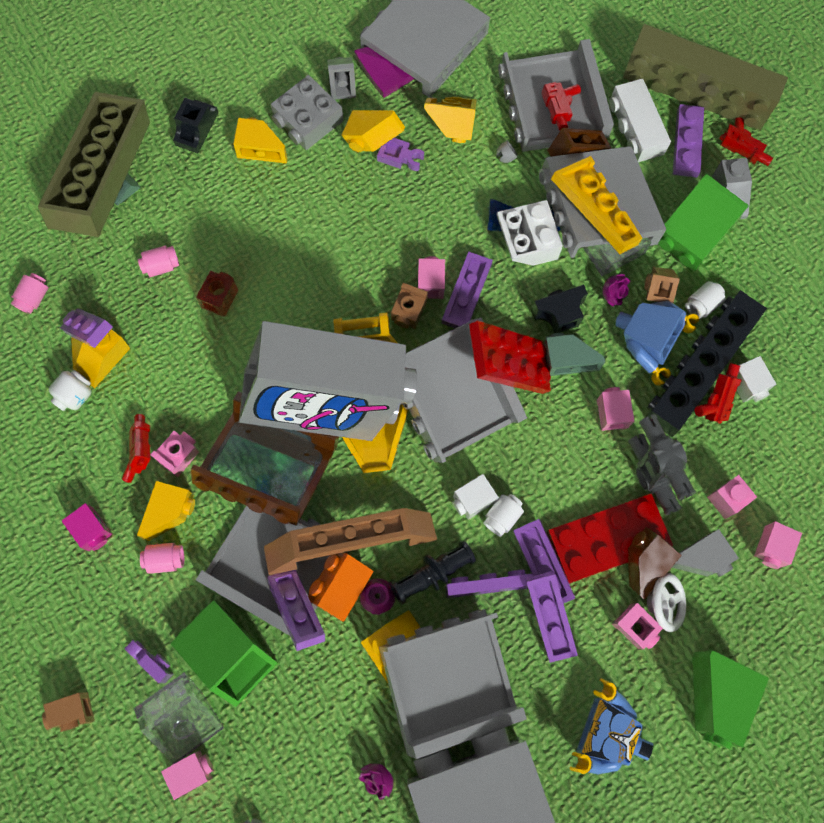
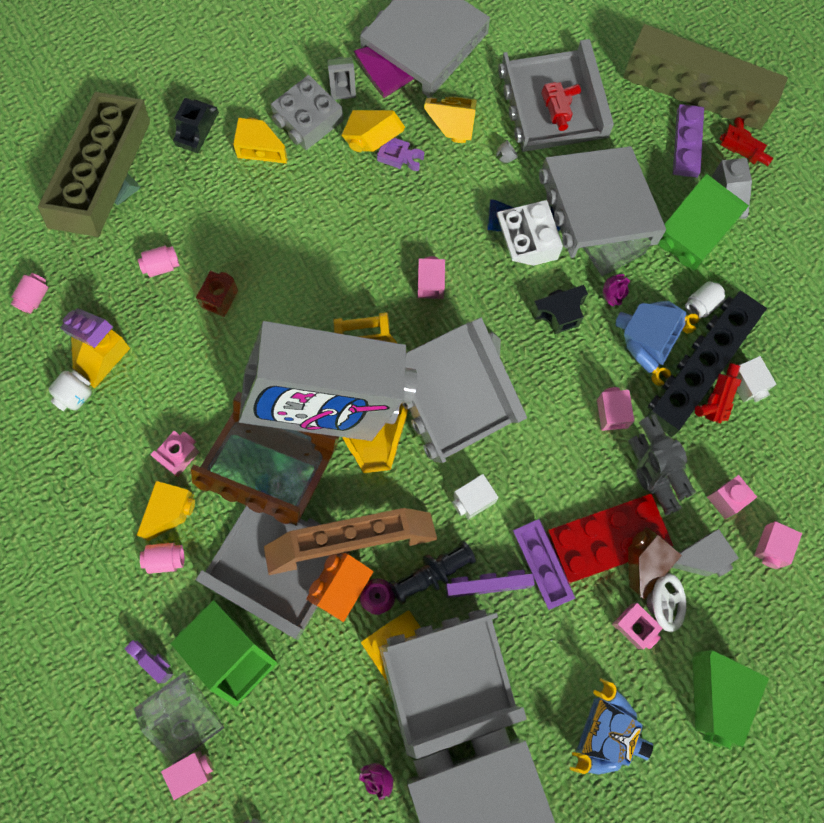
(67, 712): medium nougat brick -> none
(87, 528): dark pink brick -> none
(138, 448): red piece -> none
(296, 609): medium lavender plate -> none
(413, 297): medium nougat brick -> none
(467, 290): medium lavender plate -> none
(503, 514): white brick -> none
(509, 358): red plate -> none
(551, 616): medium lavender plate -> none
(570, 355): sand green slope -> none
(578, 141): reddish brown slope -> none
(589, 194): yellow wing -> none
(639, 120): white brick -> none
(661, 284): medium nougat brick -> none

